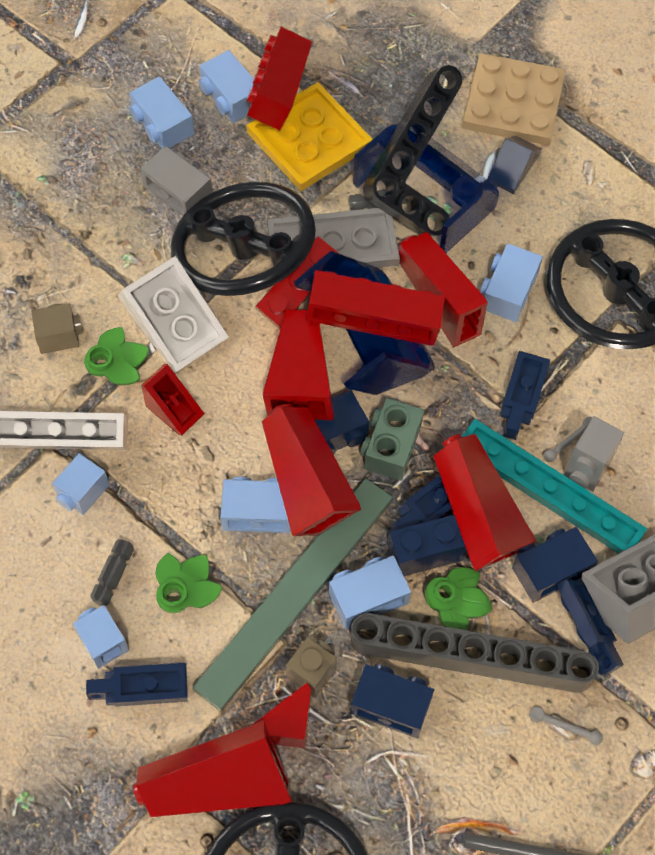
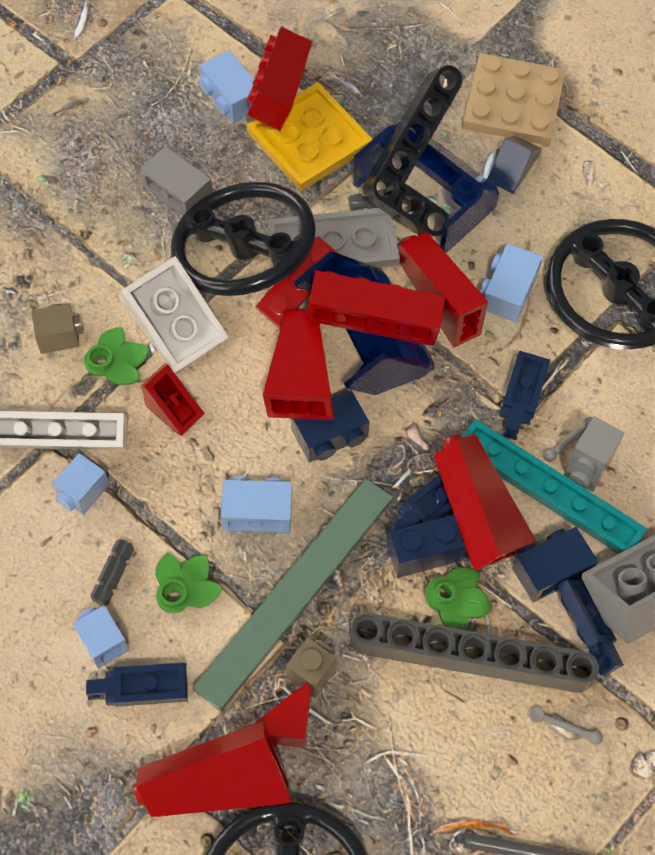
(161, 113): light blue brick -> none
(307, 472): red slope -> none
(372, 590): light blue brick -> none
(392, 700): dark blue brick -> none
(396, 439): sand green brick -> none

